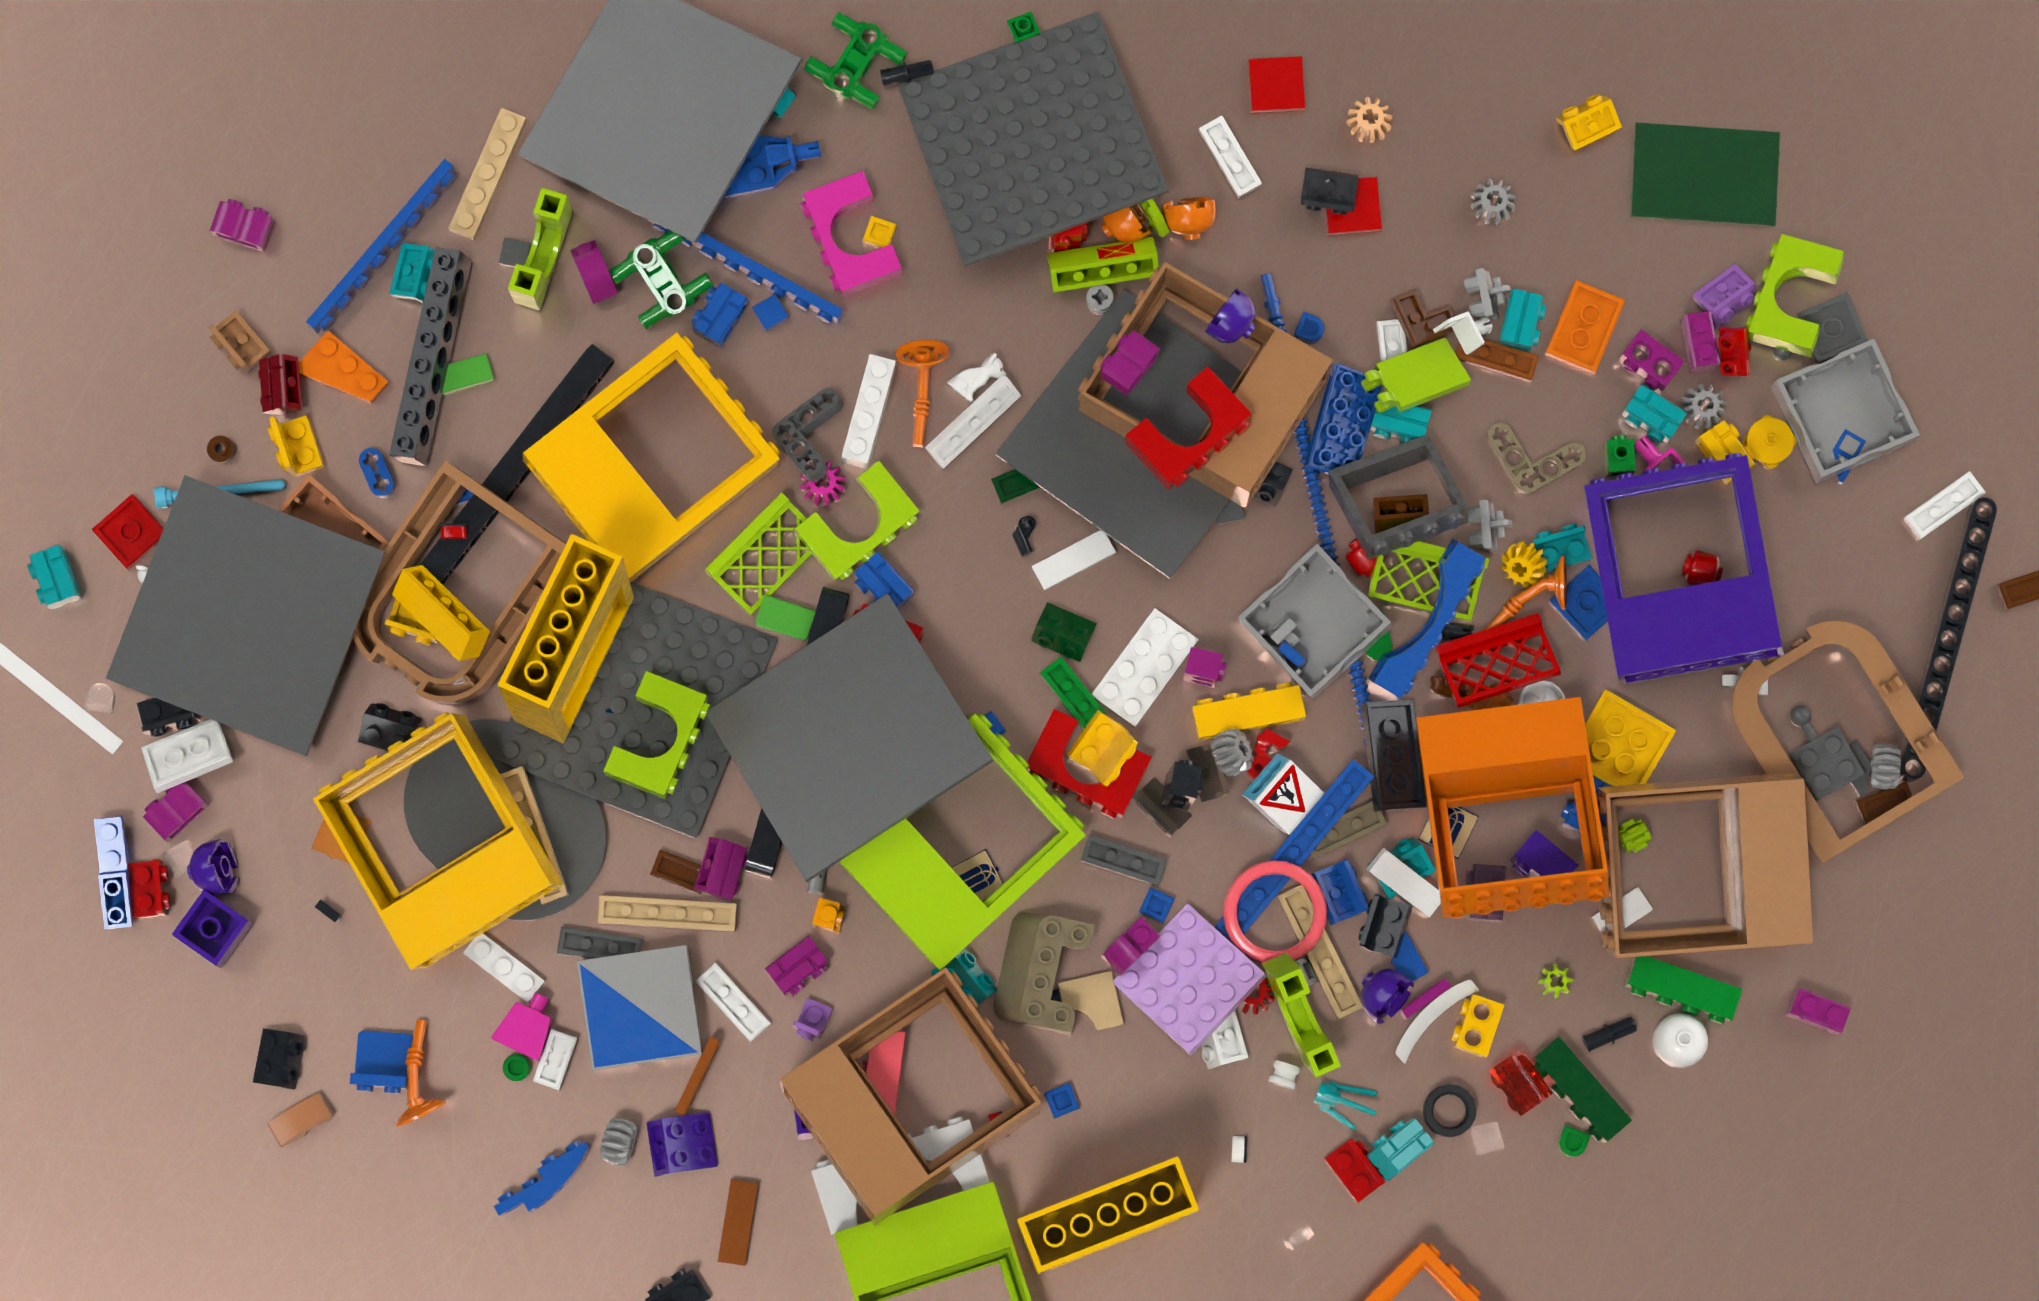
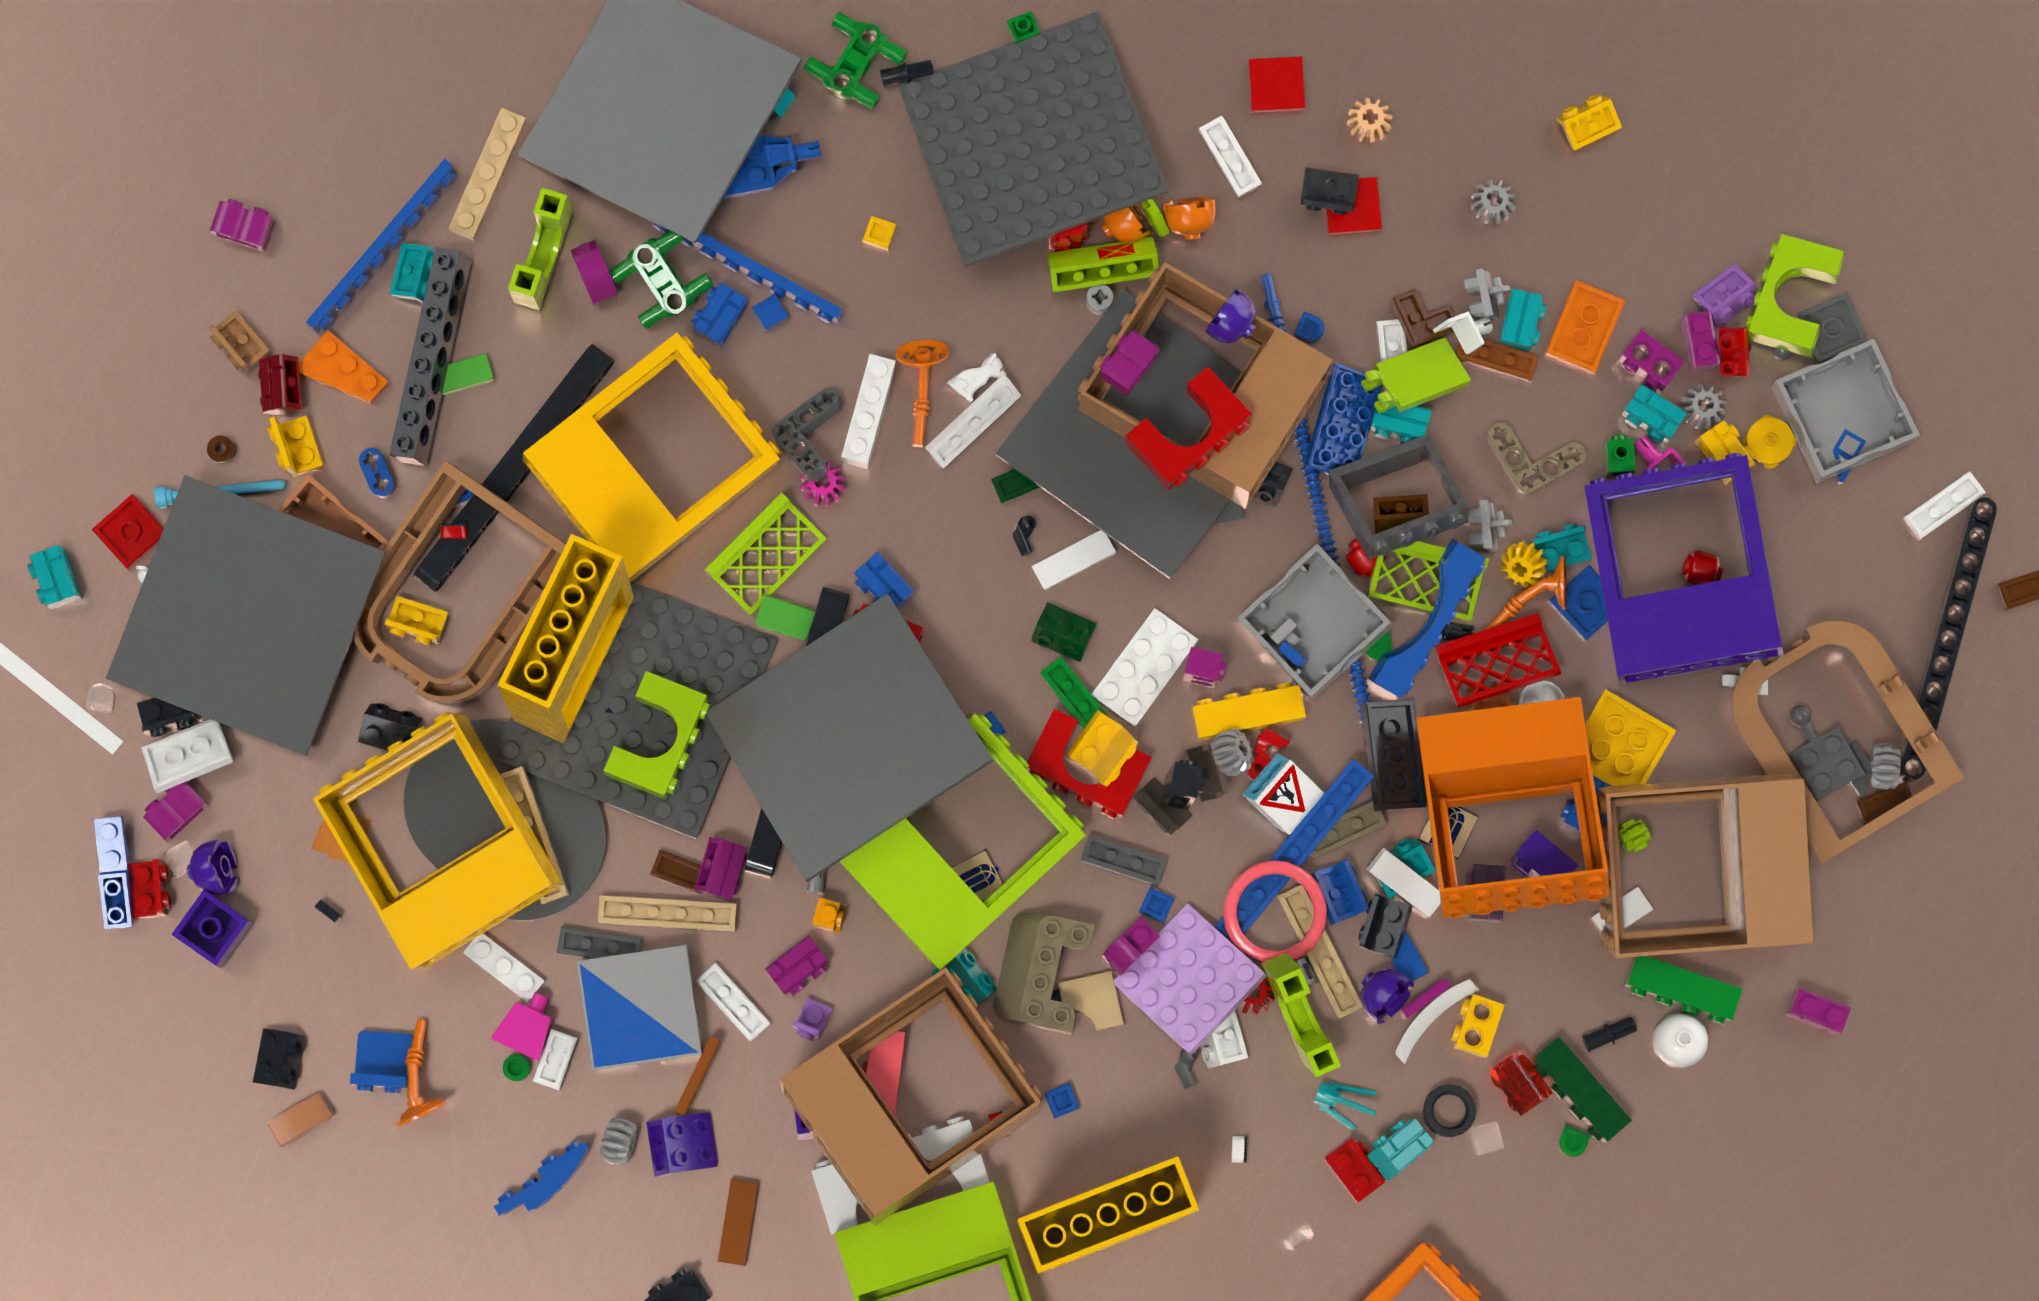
(440, 613): yellow brick -> none
(514, 252): dark grey tile -> none
(849, 271): dark pink arch -> none
(893, 510): lime arch -> none
(1183, 1068): none -> dark grey arm
(1284, 1074): white wheel -> none
(1440, 688): reddish brown arm -> none
(1563, 981): lime gear -> none
(1705, 174): clear green piece -> none

